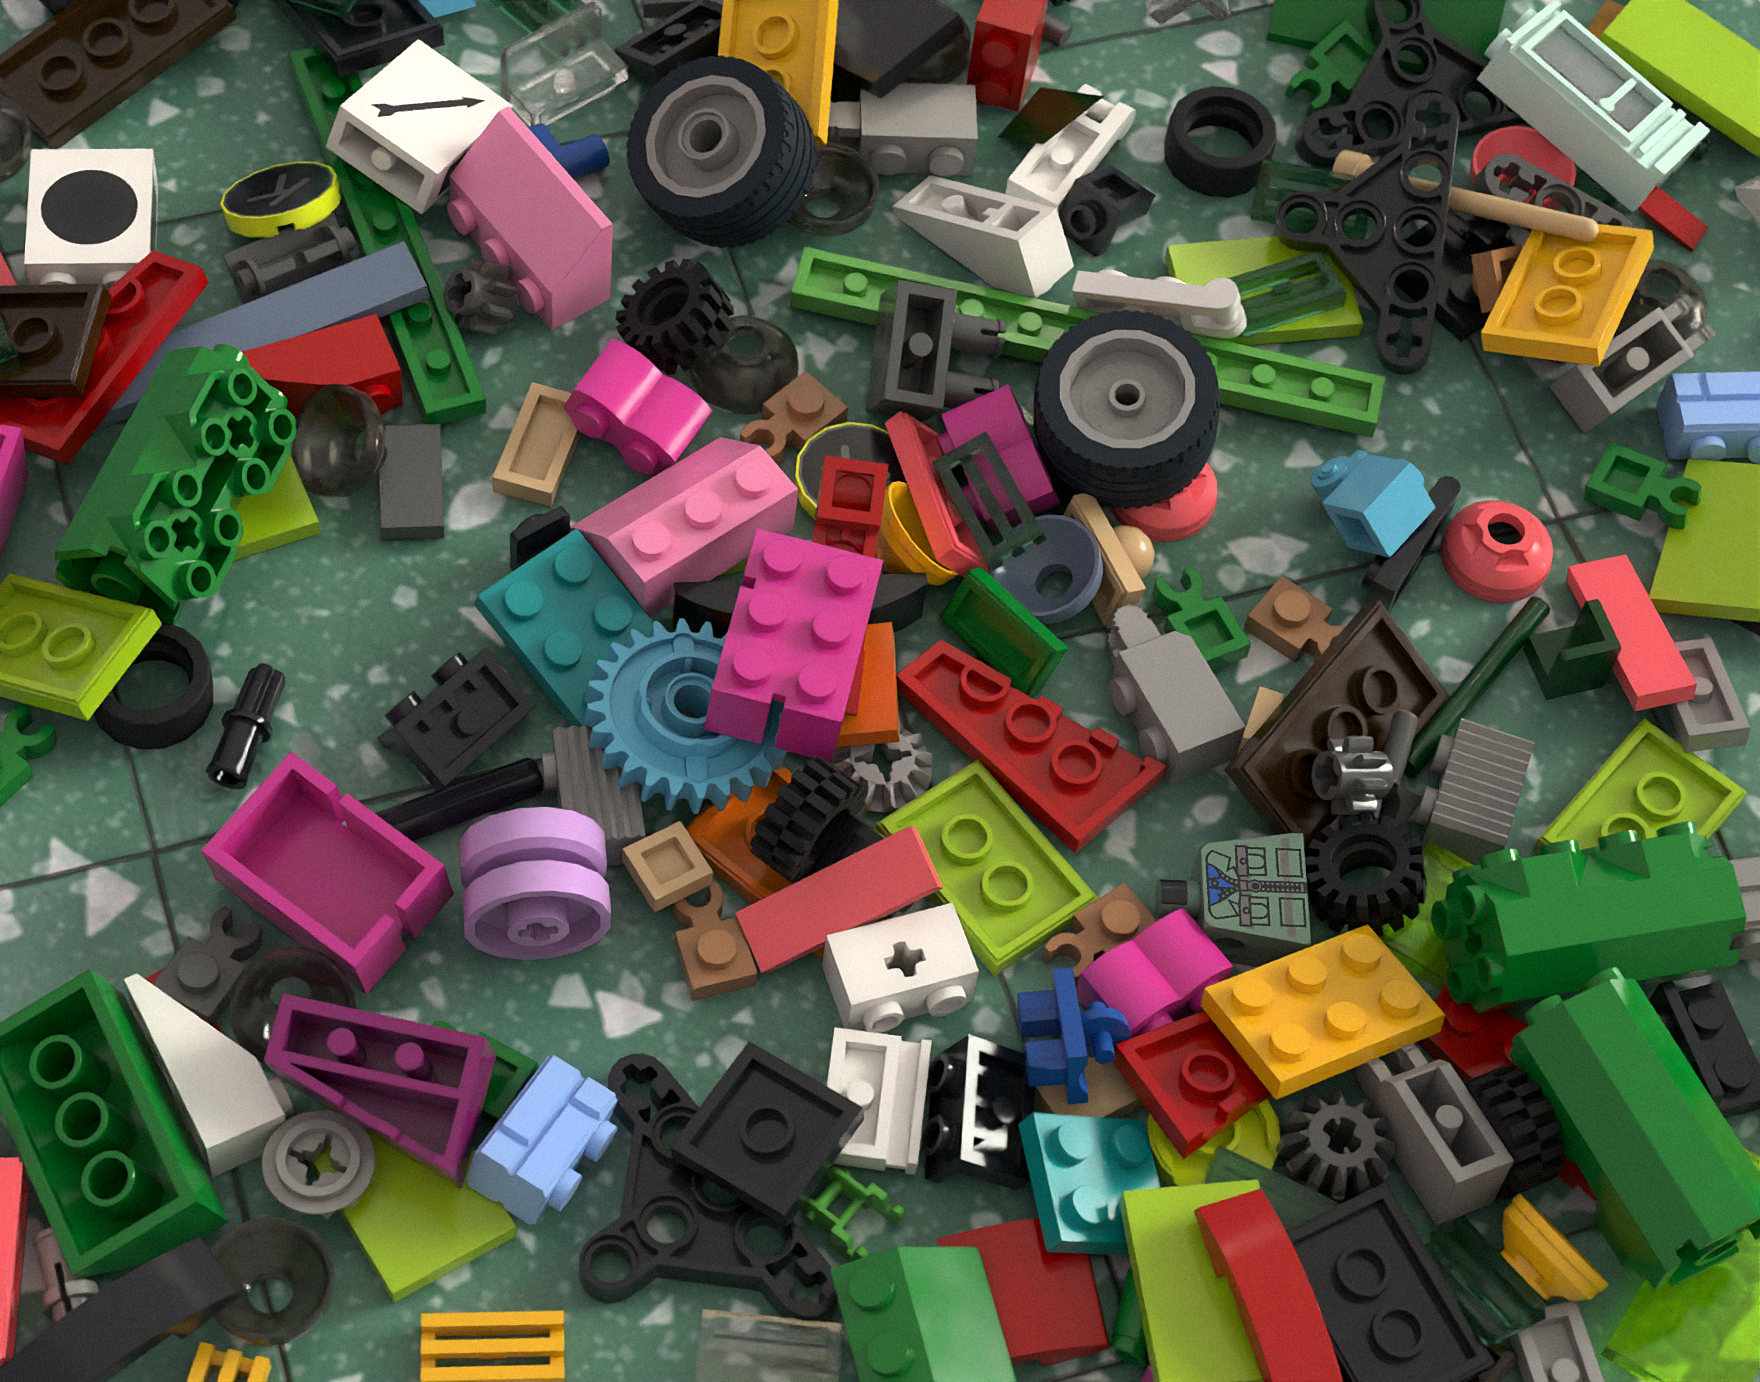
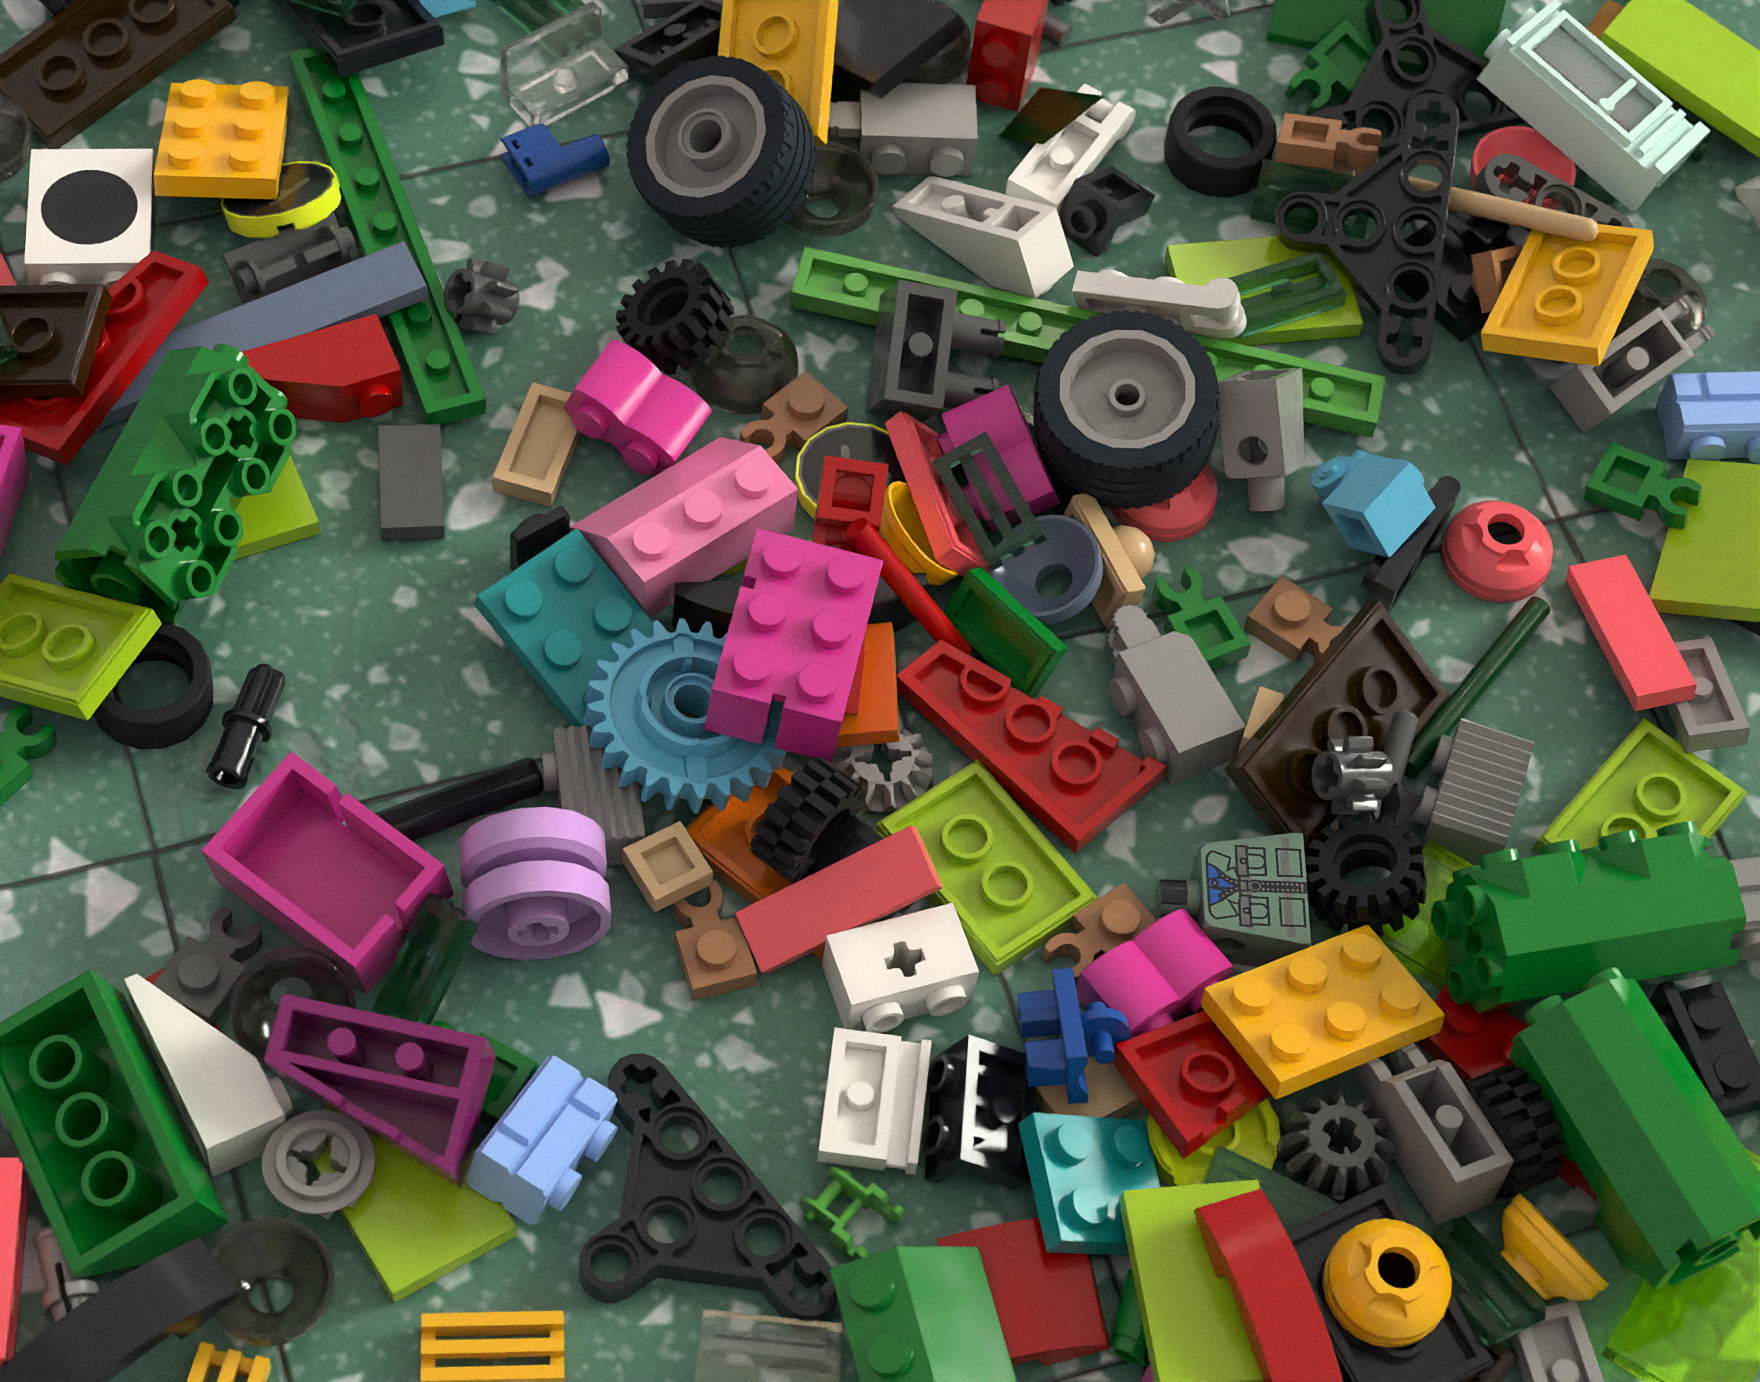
(222, 140): none -> yellow plate
(328, 439): clear smoke piece -> none
(414, 124): white brick -> none
(426, 962): none -> clear green tile
(458, 718): black bracket -> none
(533, 220): bright pink slope -> none
(767, 1133): black hinge -> none
(905, 585): none -> red bar
(1265, 408): none -> light grey torso
(1321, 142): none -> medium nougat plate
(1371, 1306): none -> yellow piece
(1574, 656): dark green panel -> none
(1673, 218): red window -> none

